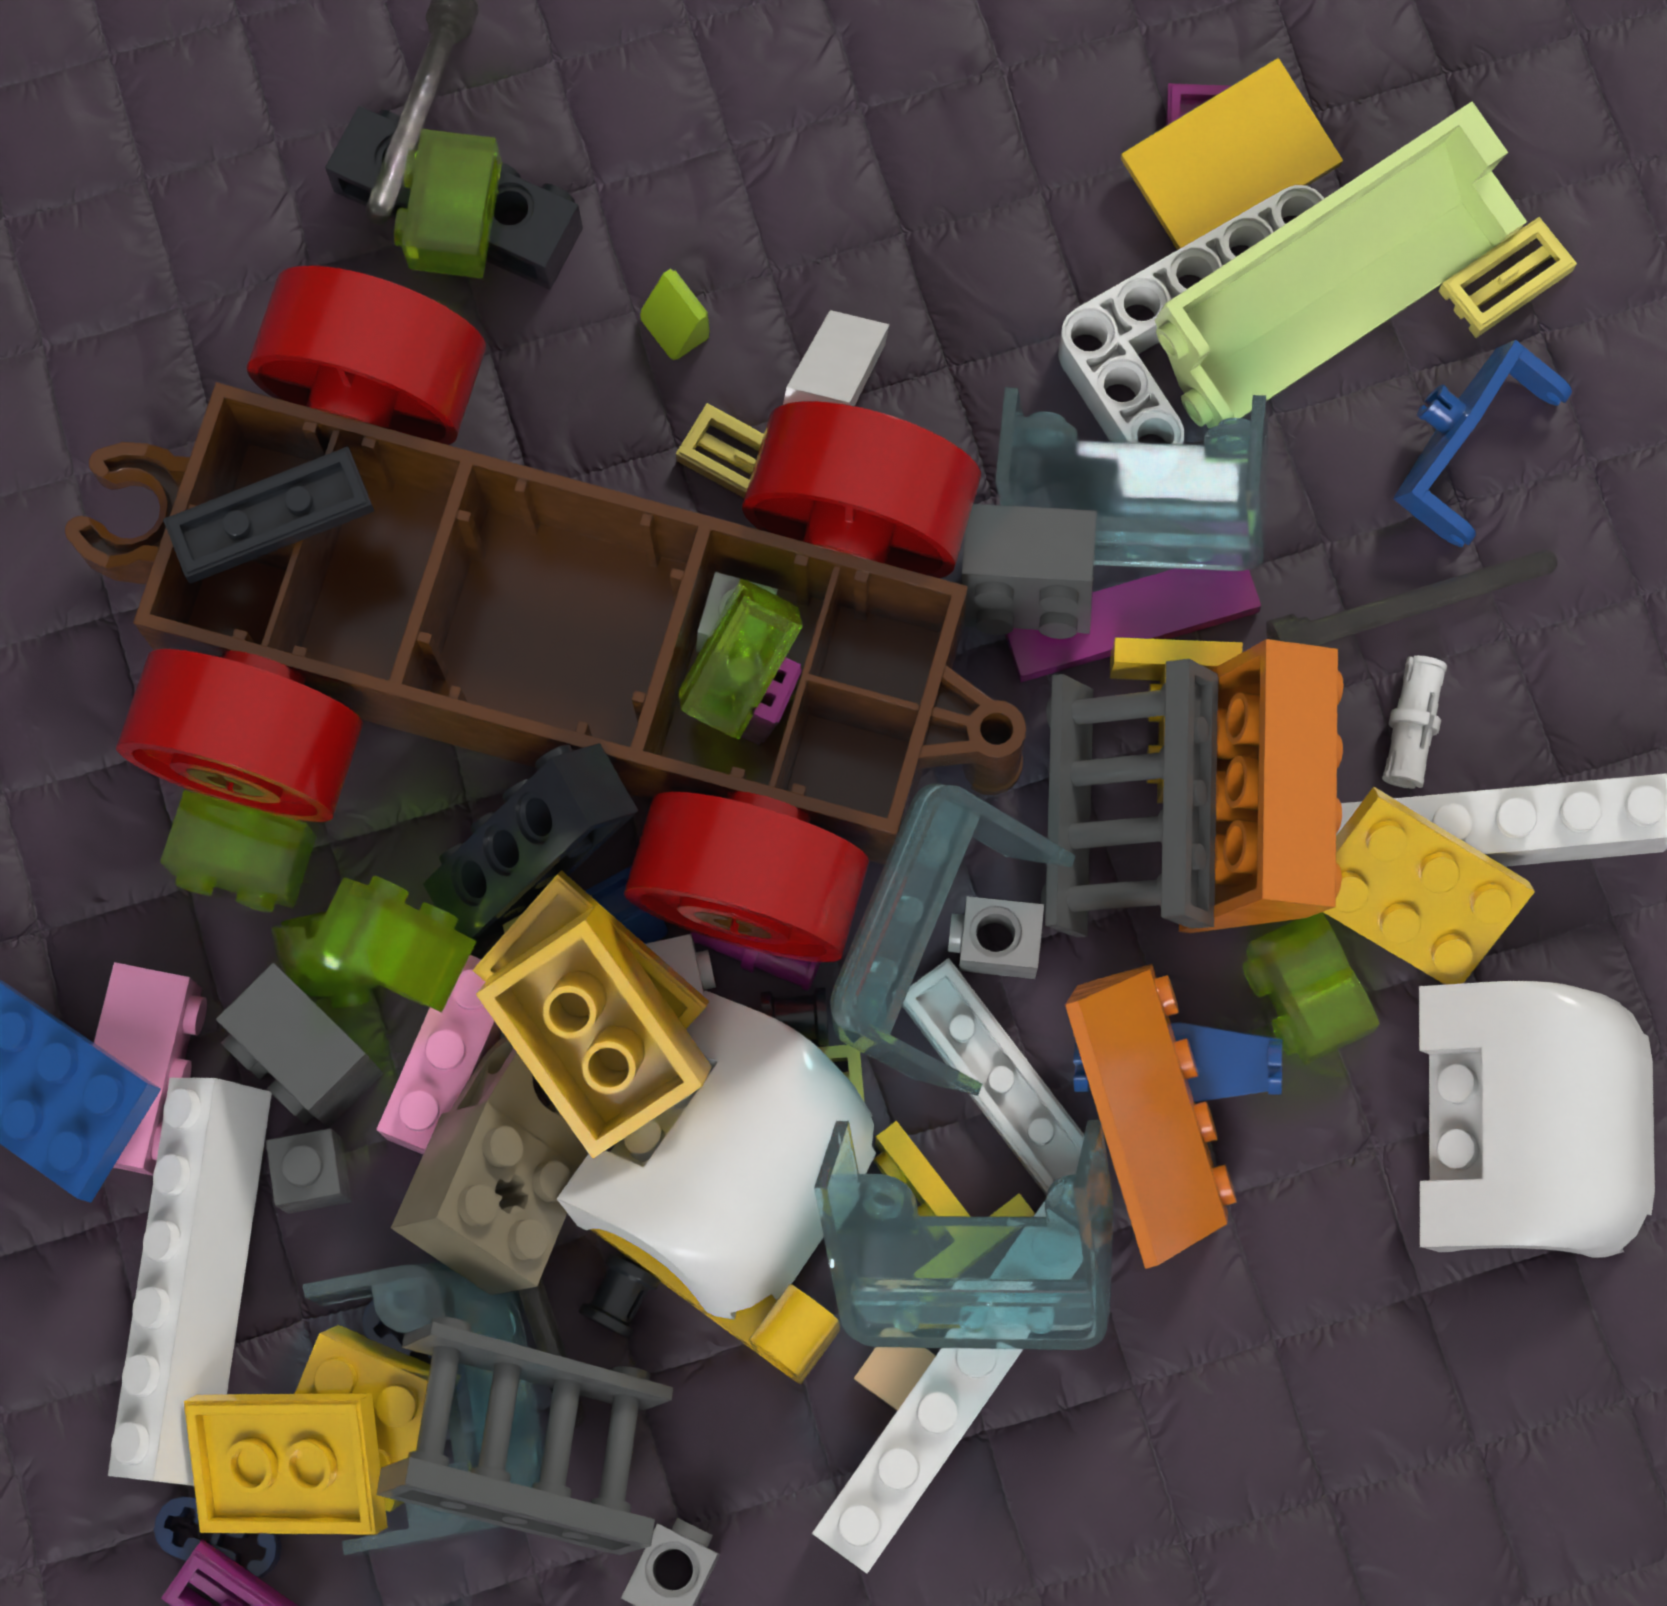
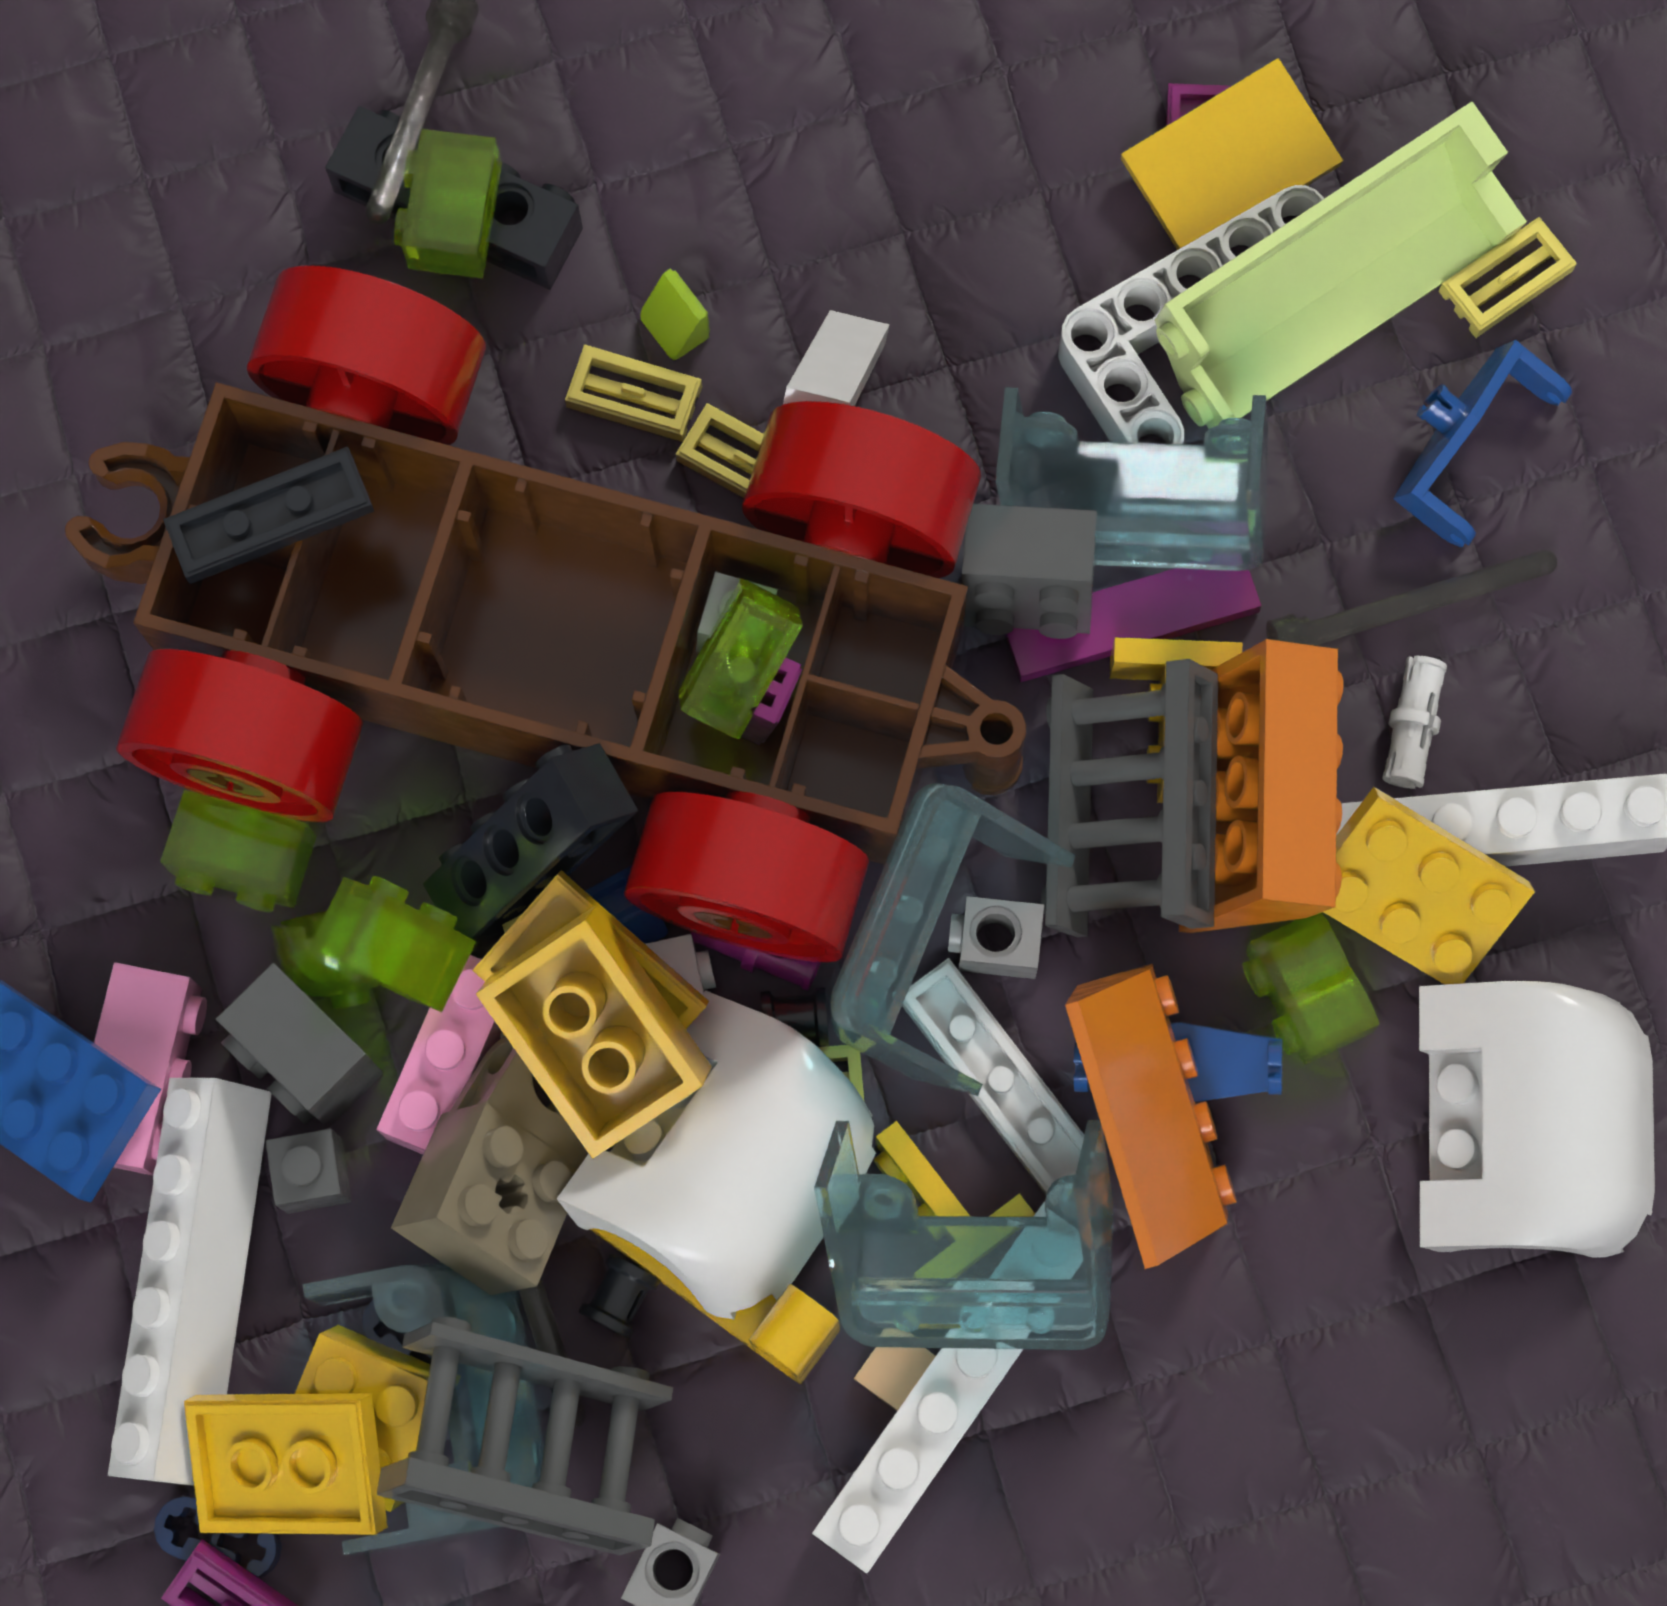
(625, 414): none -> light yellow tile

